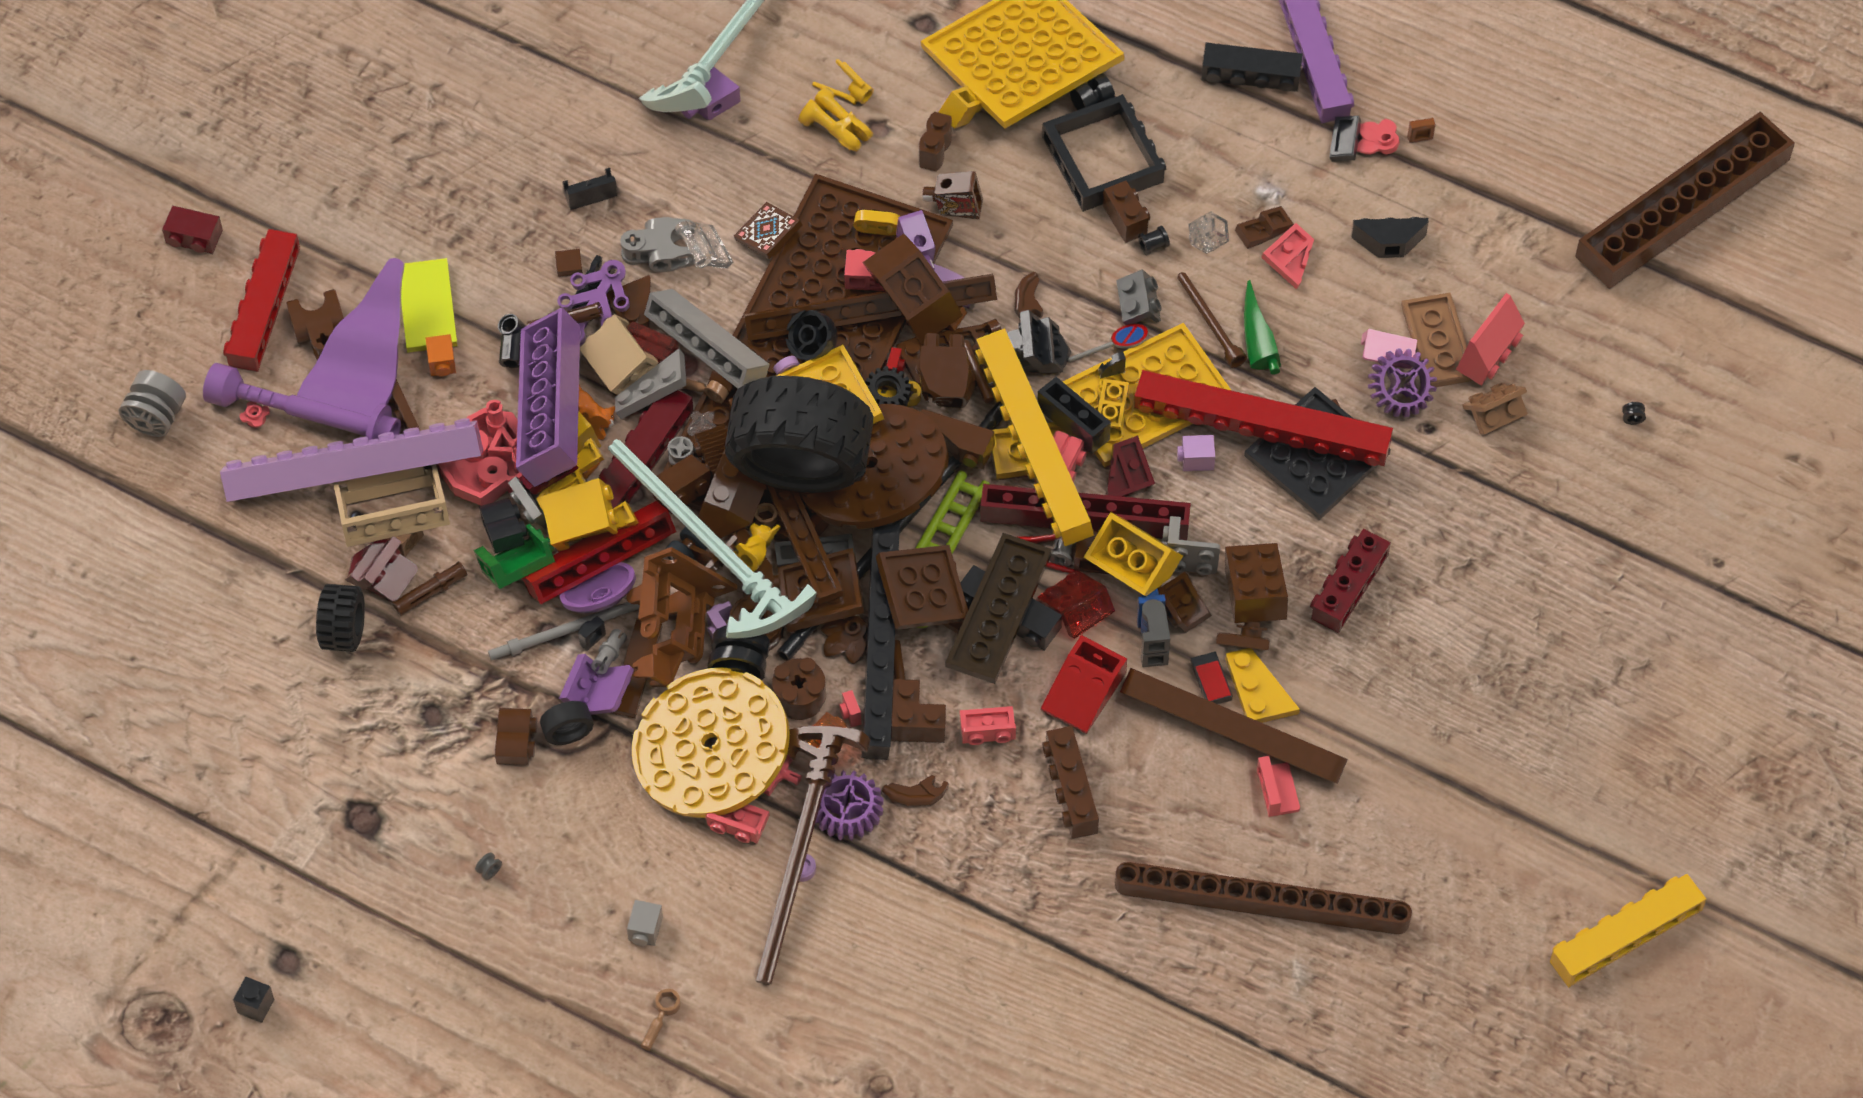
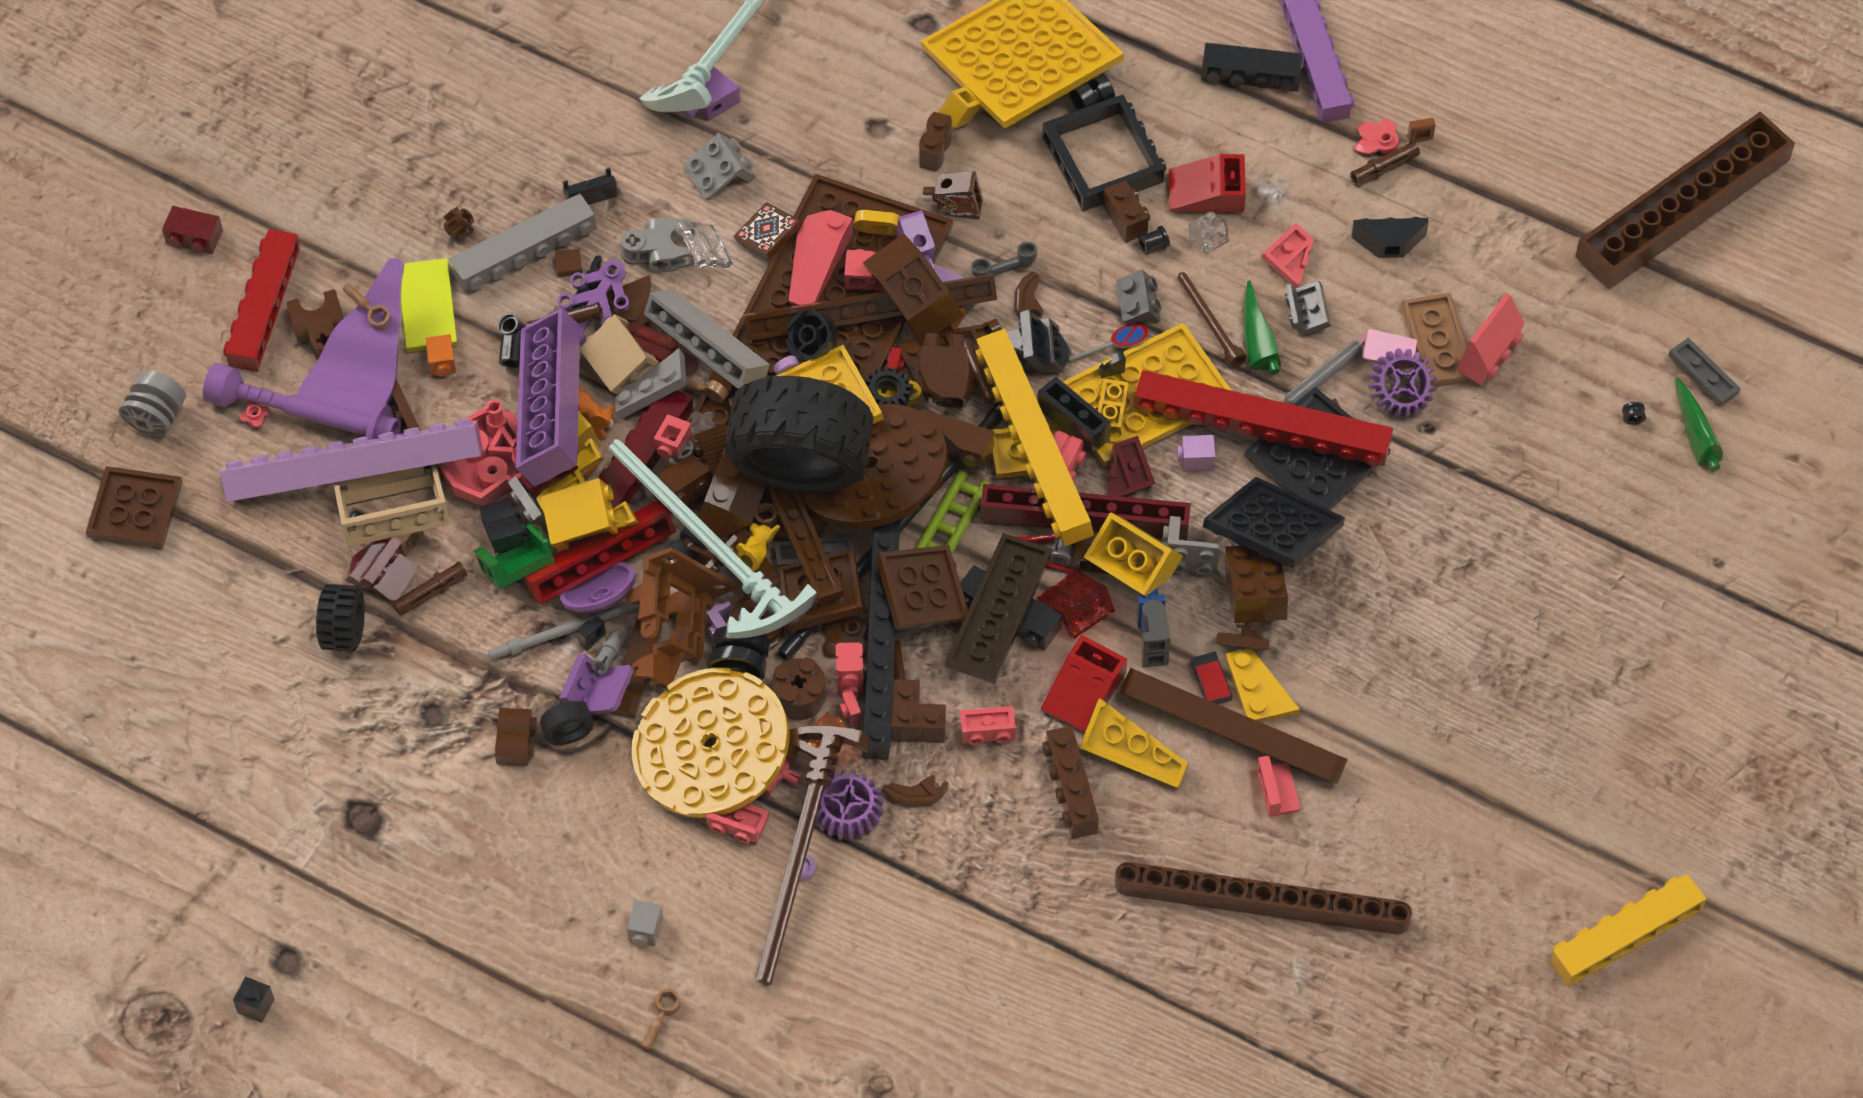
(134, 507): none -> reddish brown plate
(364, 303): none -> medium nougat piece
(458, 223): none -> reddish brown gear
(488, 866): dark grey bush -> none
(522, 243): none -> light grey brick
(672, 437): none -> coral brick
(717, 165): none -> light grey bracket
(817, 253): none -> coral wedge
(842, 129): yellow piece -> none
(849, 668): none -> coral brick
(858, 89): yellow plant -> none
(1025, 256): none -> dark grey bar
(1125, 743): none -> yellow wing
(1184, 603): reddish brown bracket -> none
(1209, 185): none -> red slope
(1264, 228): reddish brown slope -> none
(1273, 522): none -> black plate
(1307, 307): none -> dark grey bracket
(1324, 372): none -> light grey axle
(1345, 138): tile -> none
(1350, 580): dark red brick -> none
(1376, 167): none -> reddish brown pin
(1497, 407): medium nougat bracket -> none
(1699, 431): none -> green piece
(1704, 372): none -> dark grey plate

